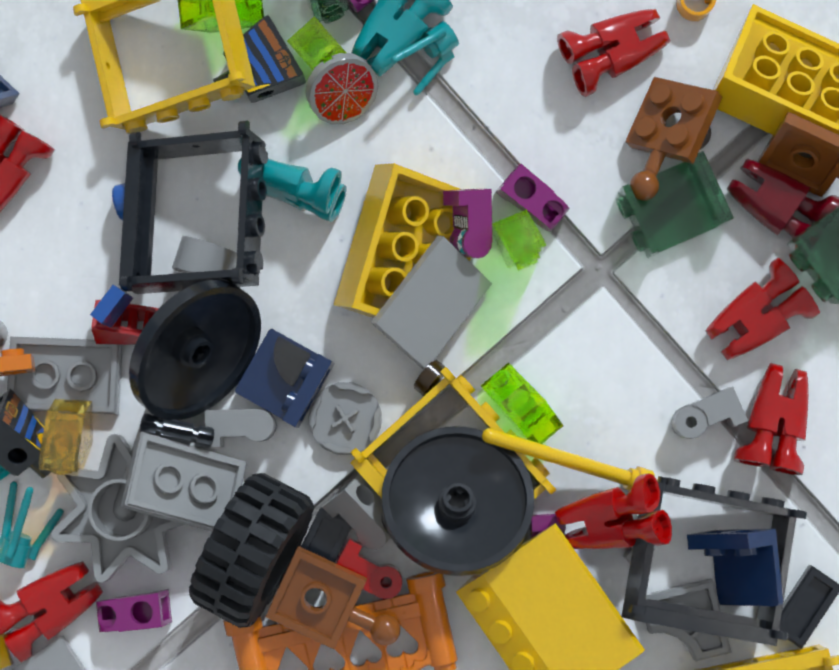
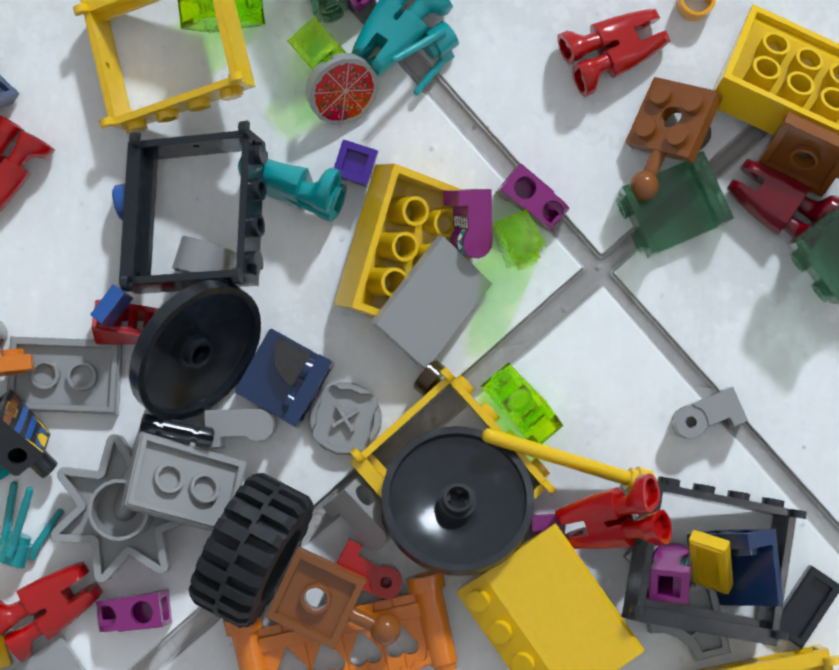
(66, 436): clear yellow slope -> none
(270, 62): torso -> none
(326, 535): black tile -> none
(356, 162): none -> dark purple tile
(670, 574): none -> magenta leg
(711, 561): none -> yellow tile
(756, 317): red piece -> none
(777, 417): red piece -> none

